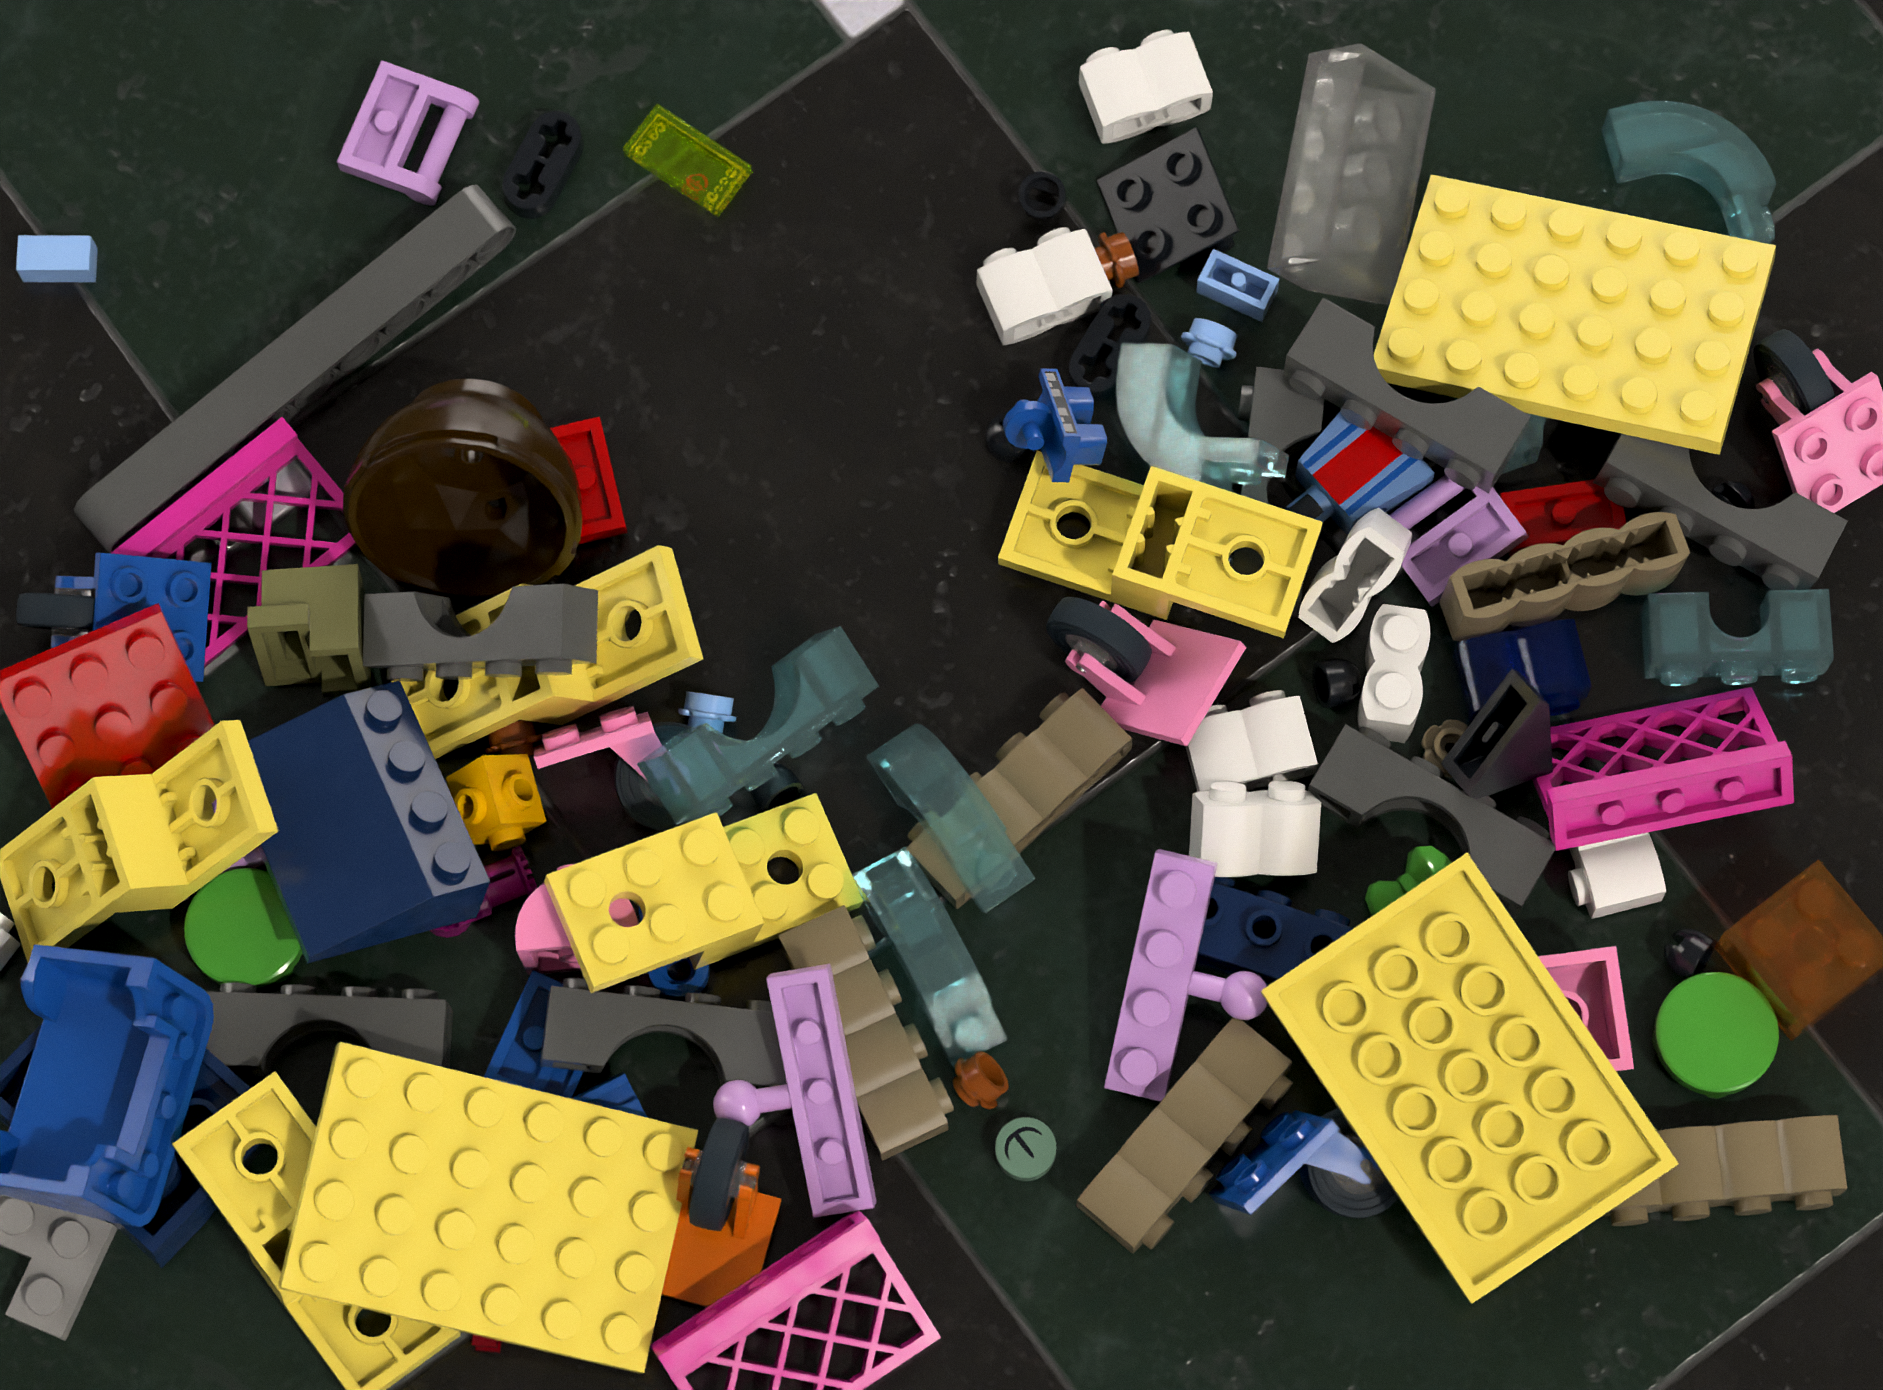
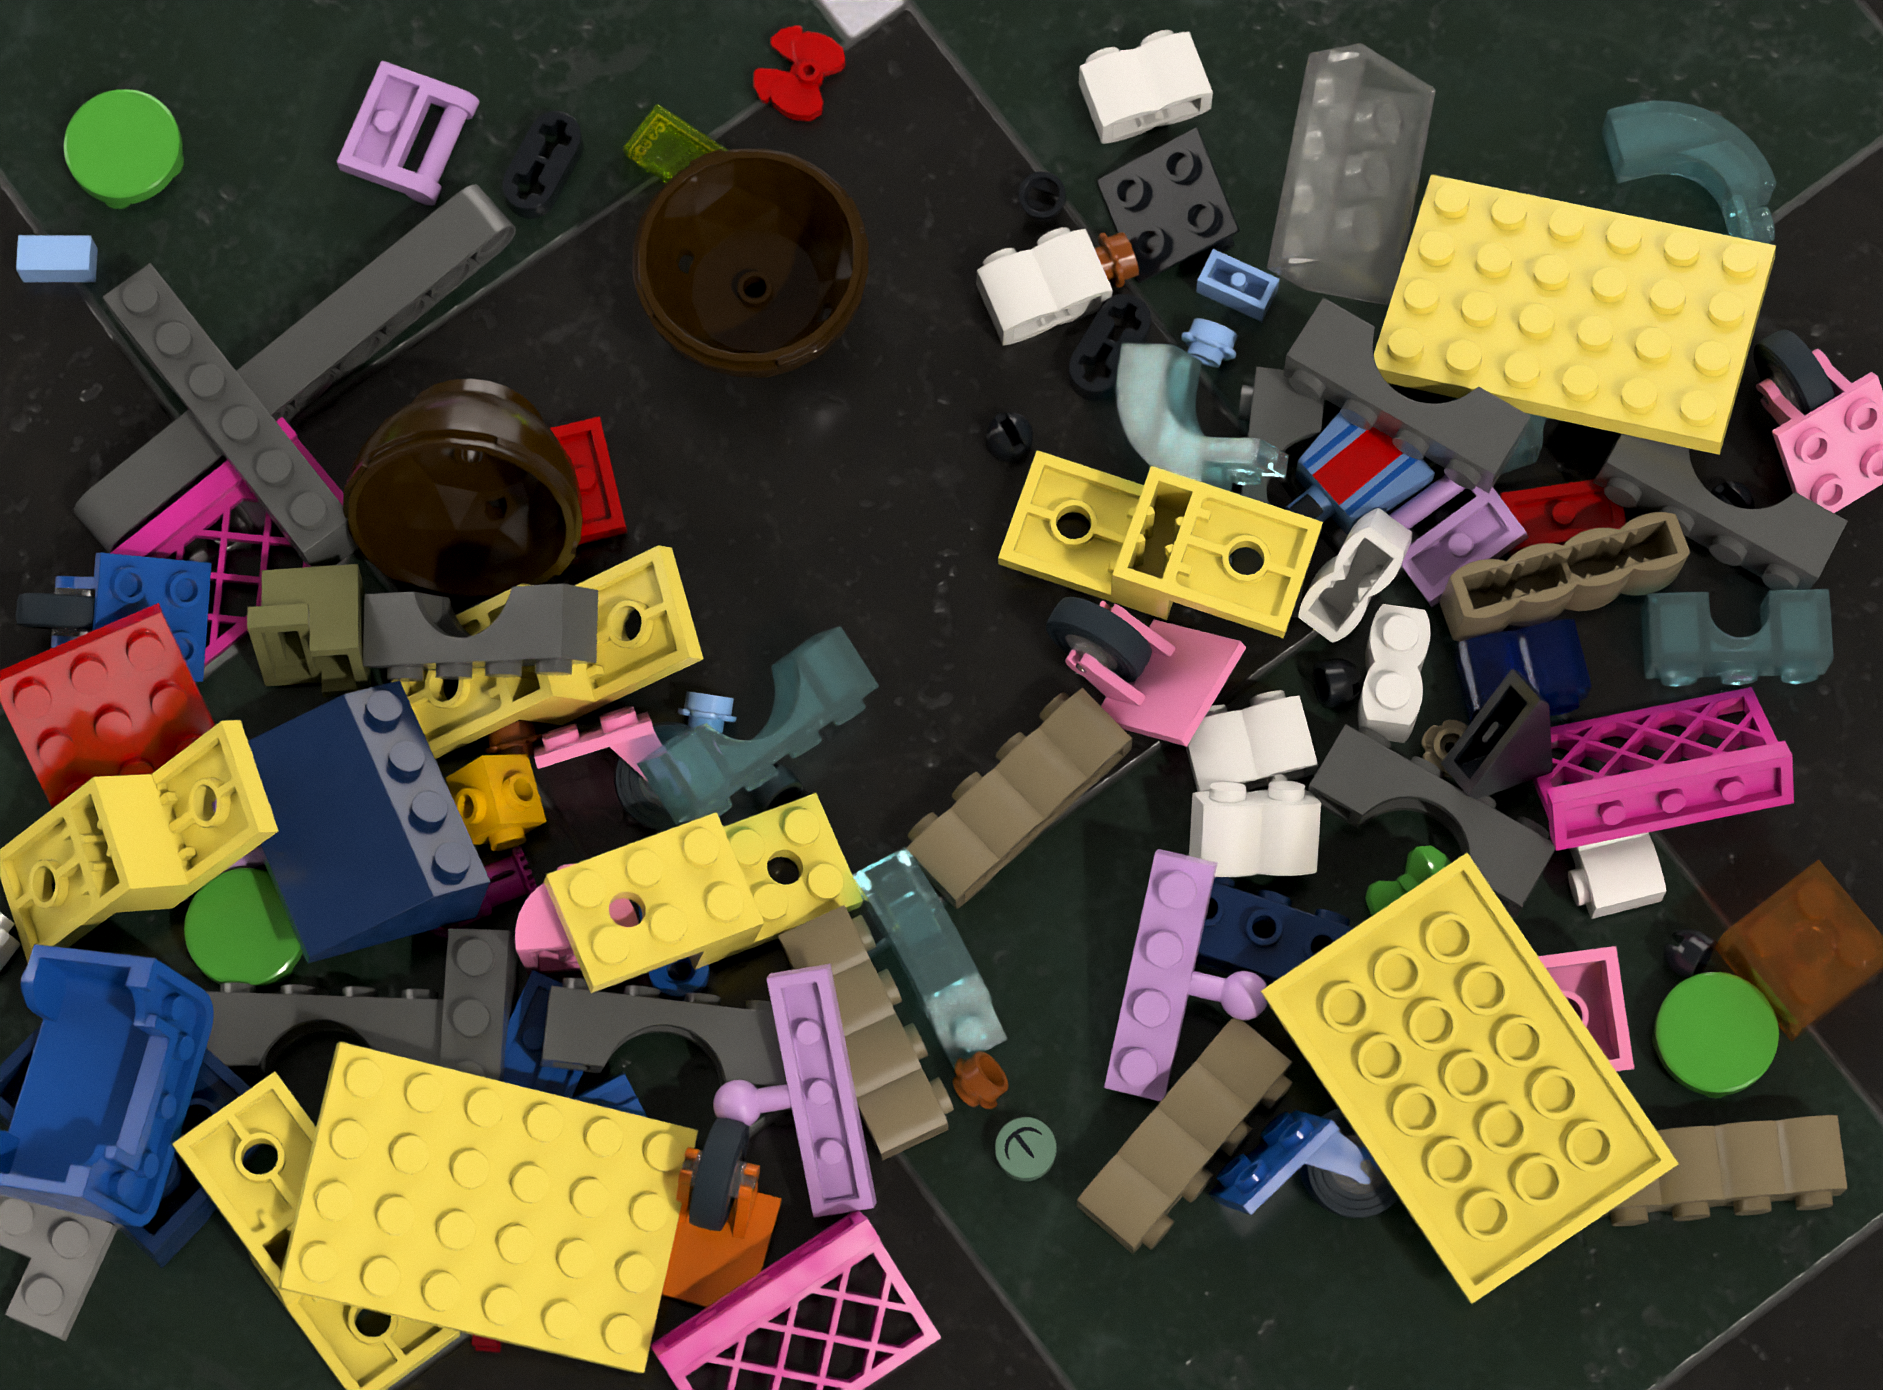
(123, 147): none -> bright green tile
(232, 417): none -> dark grey arch
(478, 1000): none -> dark grey arch
(745, 223): none -> dark brown piece
(798, 92): none -> red piece
(954, 813): clear light blue arch -> none
(1057, 426): blue hips -> none

